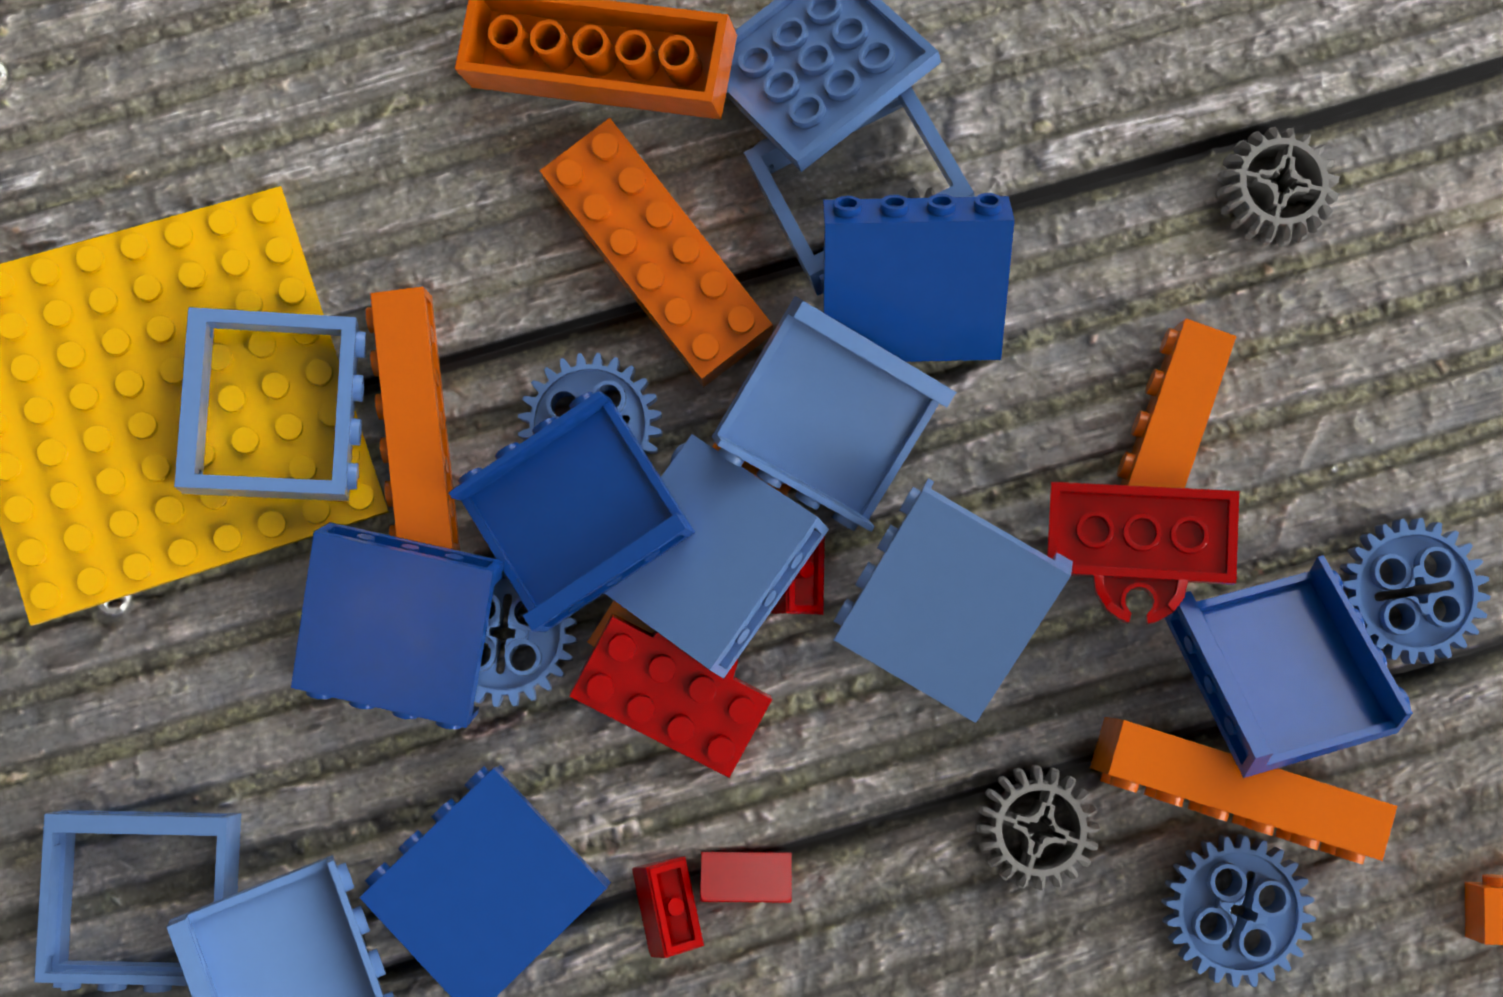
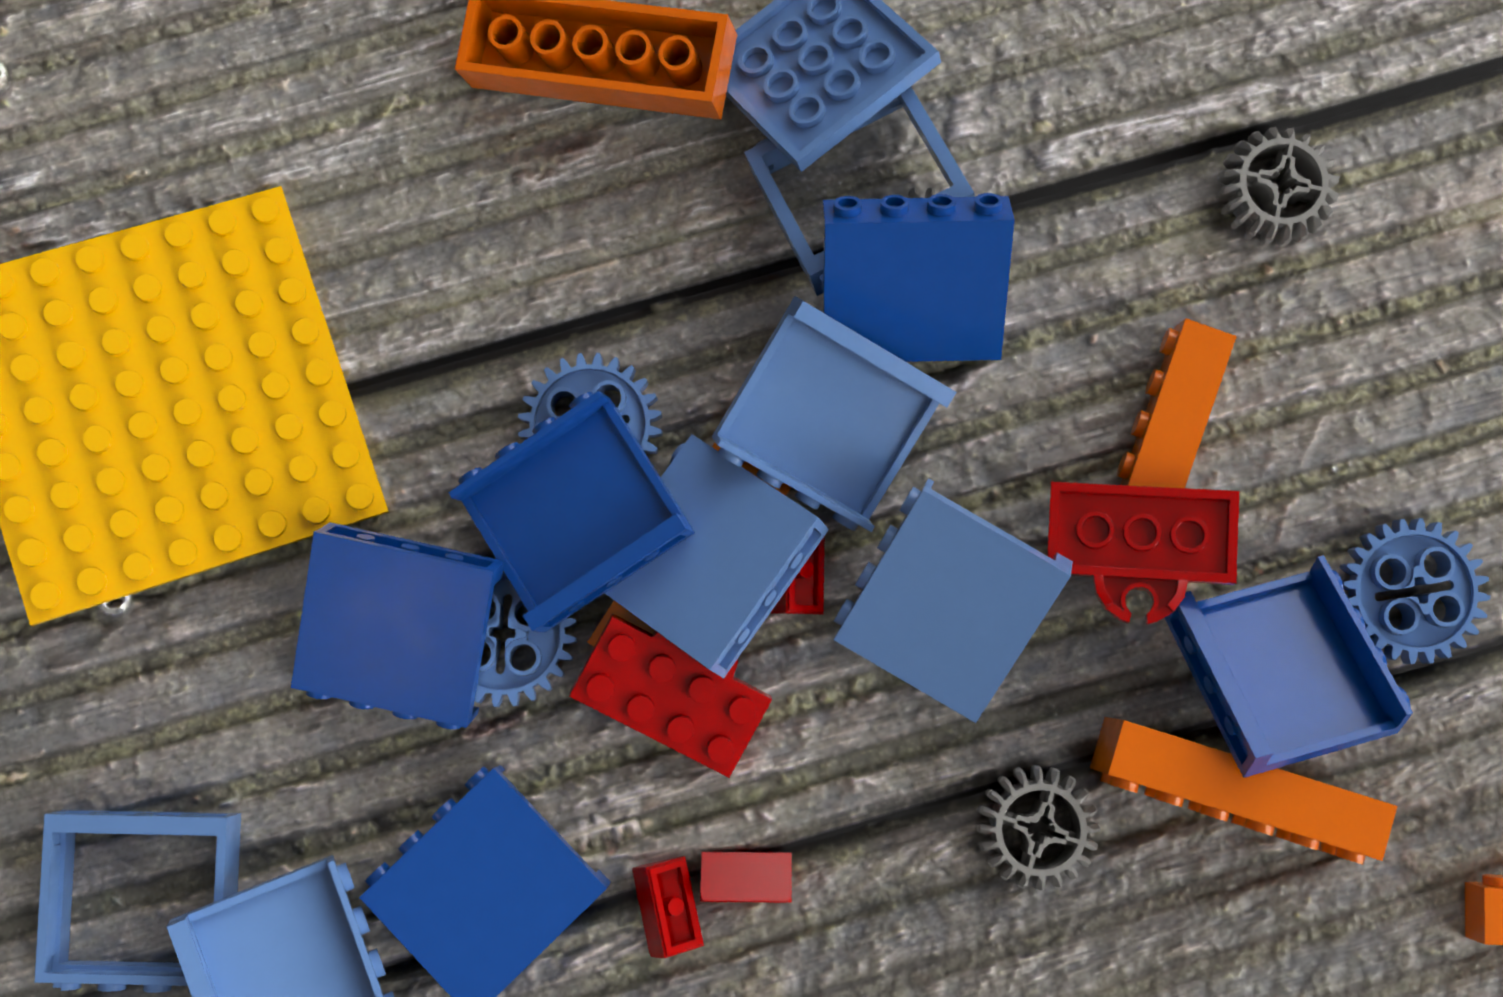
(195, 401): medium blue window -> none
(413, 417): orange brick -> none
(657, 252): orange brick -> none
(1277, 923): medium blue gear -> none

